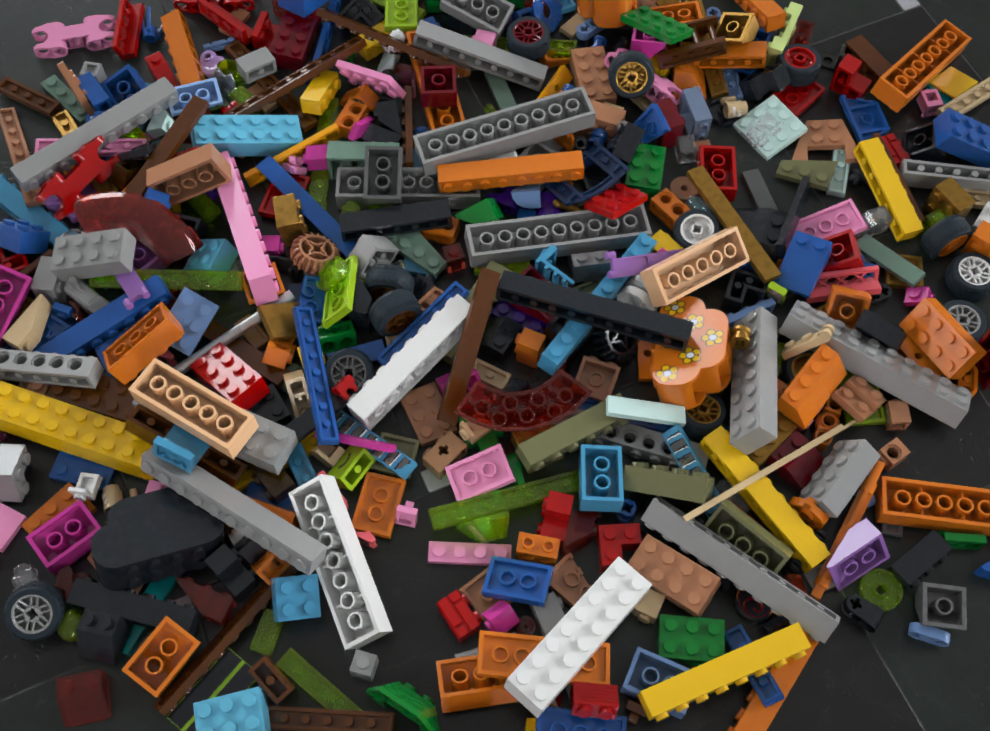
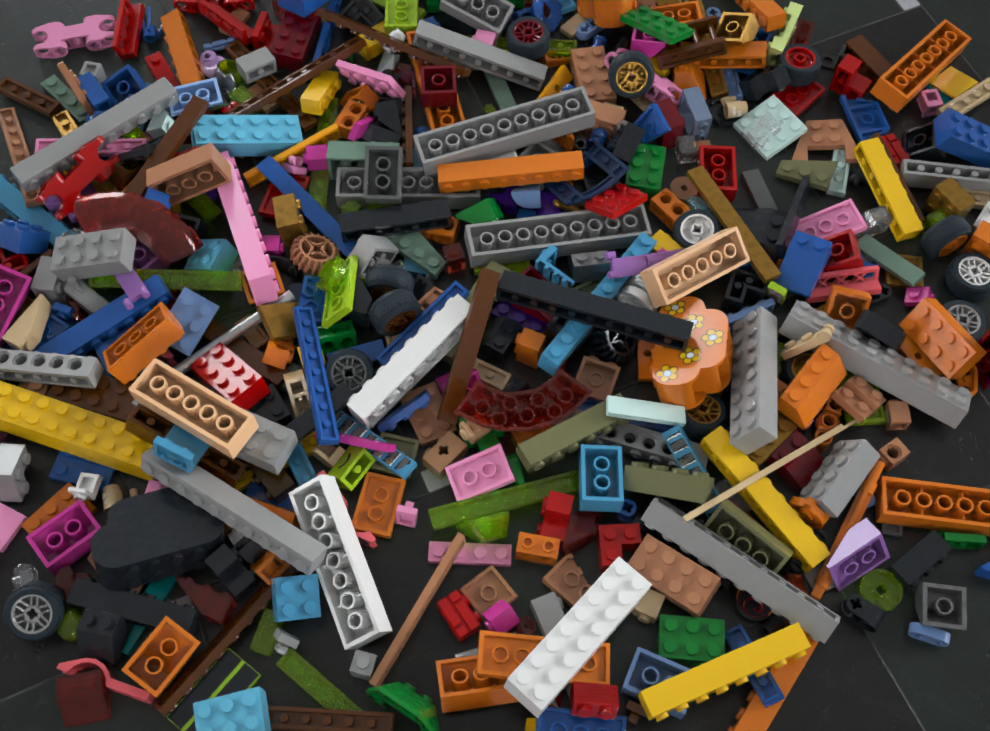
(74, 666): none -> coral piece
(271, 679): reddish brown brick -> none
(284, 640): none -> light grey tile
(341, 387): red tile -> none
(404, 412): none -> blue tile
(418, 610): none -> nougat tile
(517, 581): blue plate -> none
(740, 337): pearl gold wheel -> none

